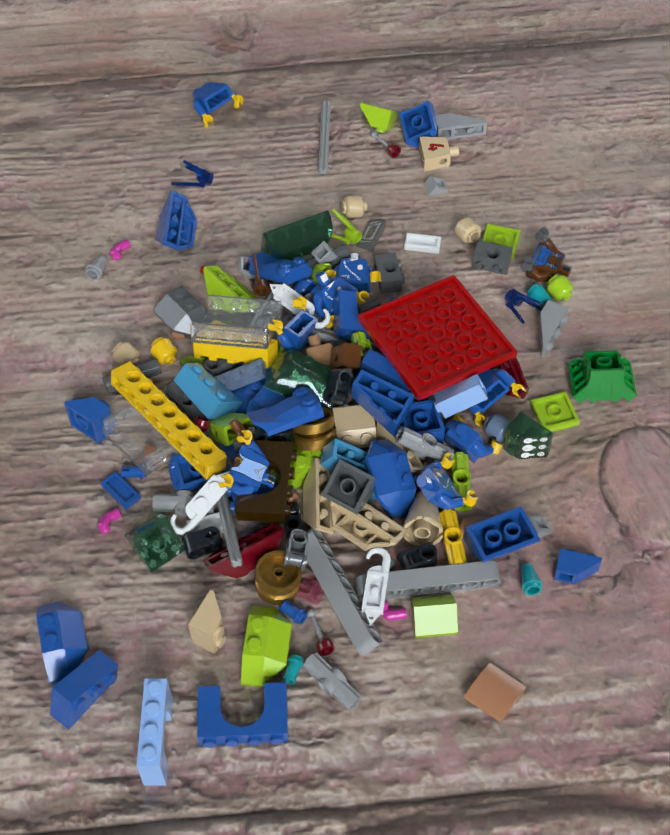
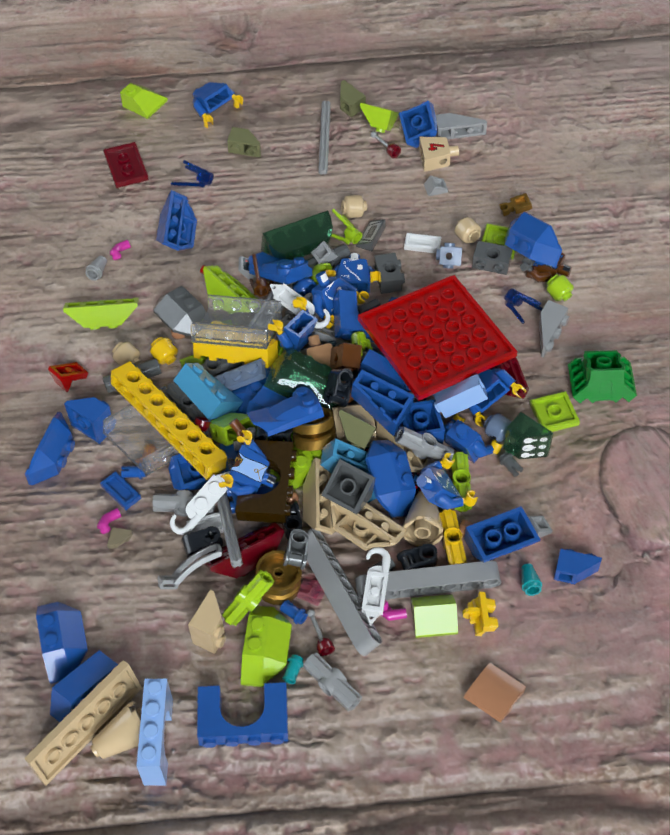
(51, 452): none -> blue wedge
(66, 373): none -> red slope
(83, 723): none -> tan plate
(101, 313): none -> lime wedge
(118, 537): none -> dark tan tile
(119, 734): none -> tan cone
(125, 165): none -> dark red plate
(141, 100): none -> lime slope
(155, 542): clear green slope -> none
(176, 578): none -> light grey sword
(243, 142): none -> olive slope
(248, 597): none -> lime piece
(350, 99): none -> olive slope
(356, 431): none -> olive slope
(456, 255): none -> brick
(478, 614): none -> yellow hips
(510, 463): none -> dark grey pin
(518, 204): none -> pearl gold plate
(533, 239): none -> blue wedge
(539, 293): teal cone -> none

